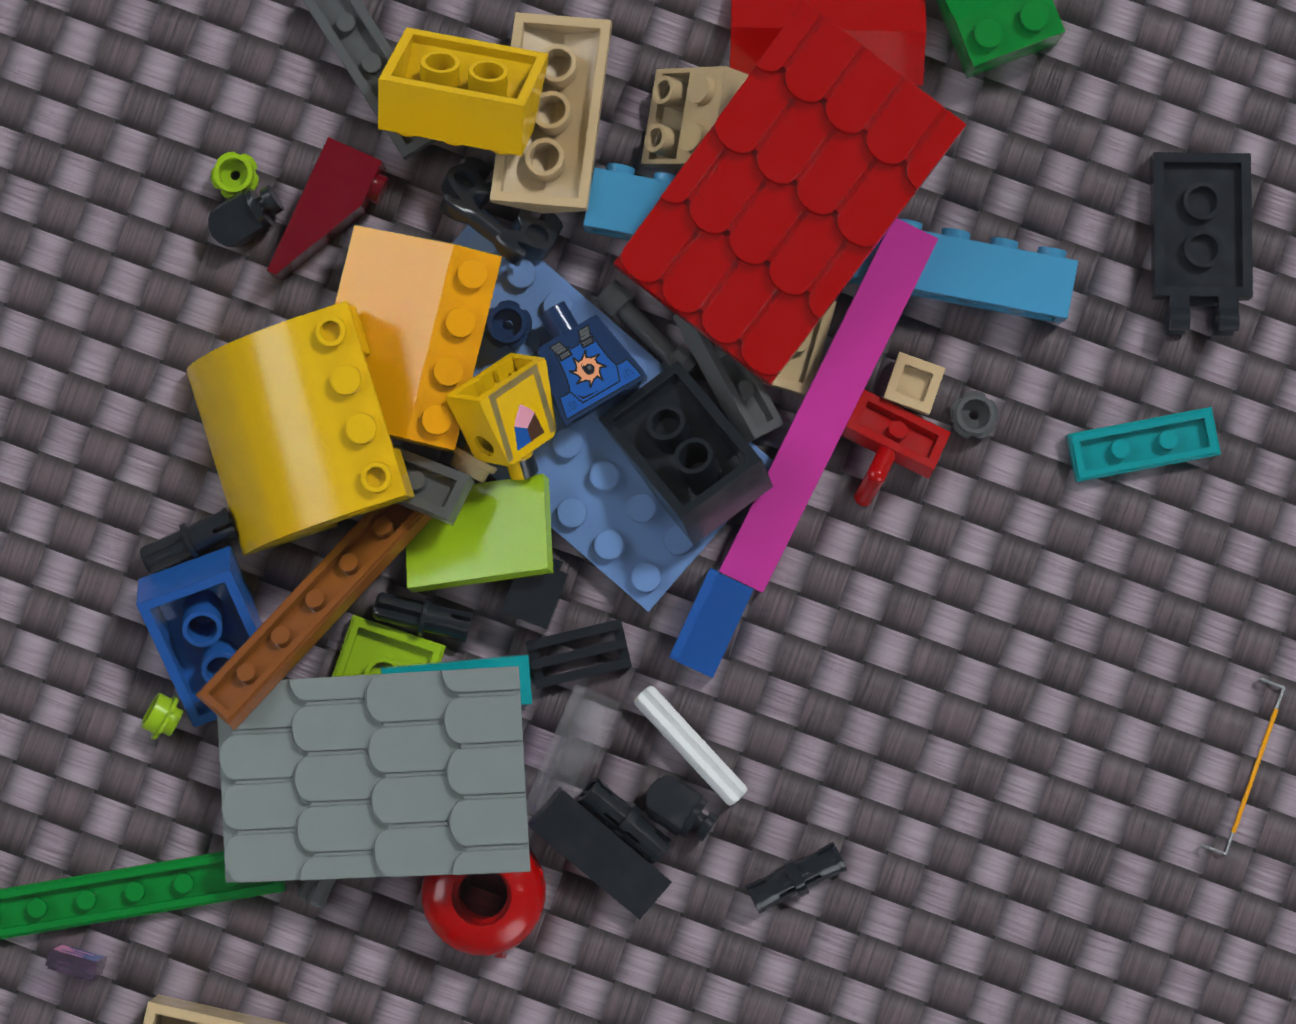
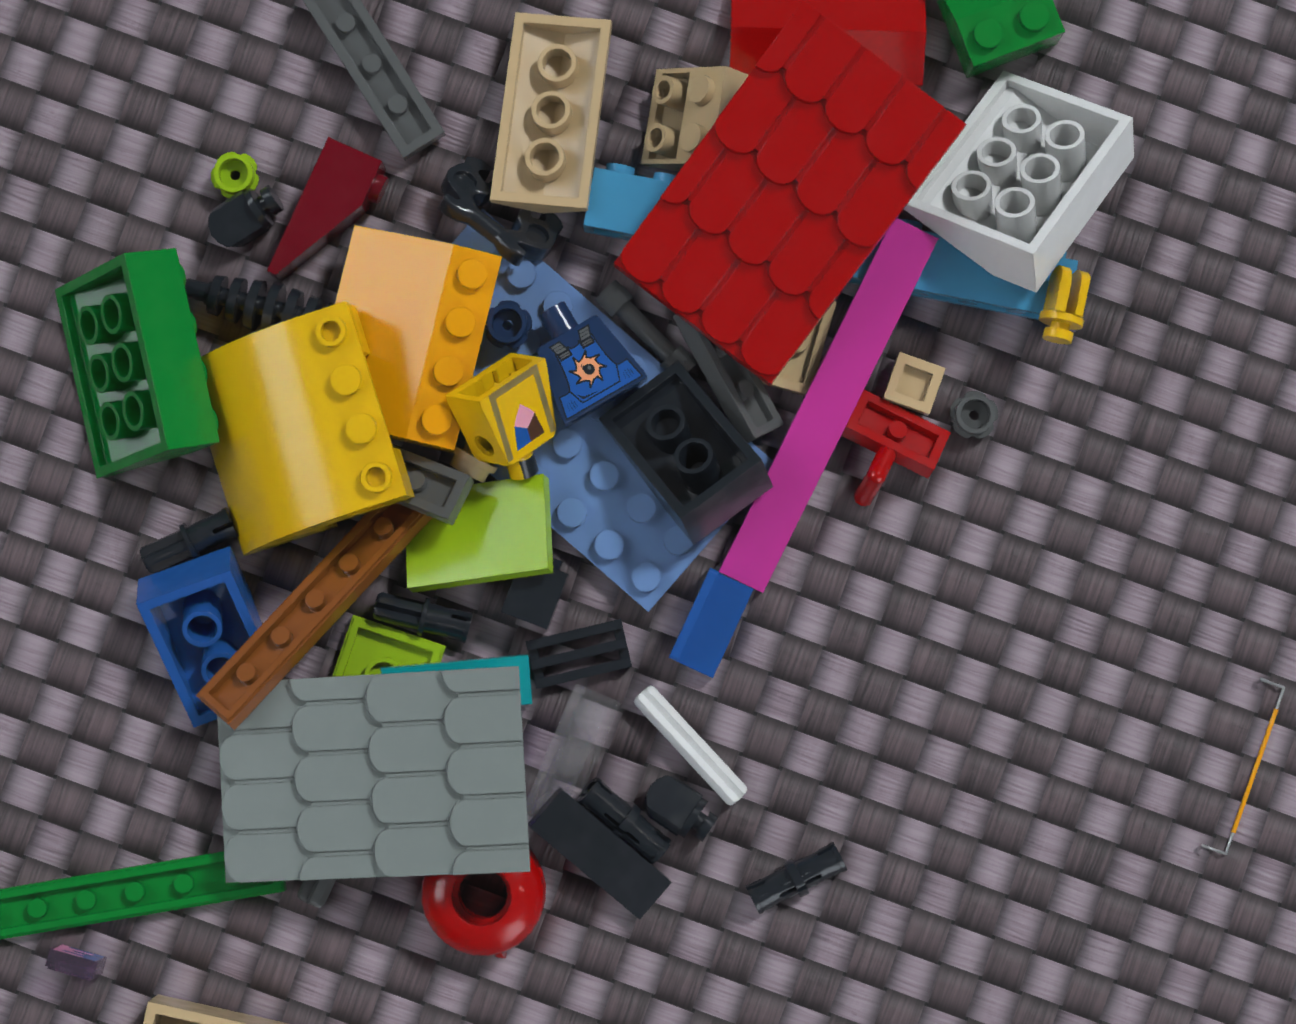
(137, 362): none -> green slope
(162, 716): lime plate -> none
(252, 304): none -> black piece
(461, 91): yellow slope -> none
(1024, 178): none -> white slope
(1064, 304): none -> yellow arm
(1143, 444): teal tile -> none
(1201, 236): black tile -> none

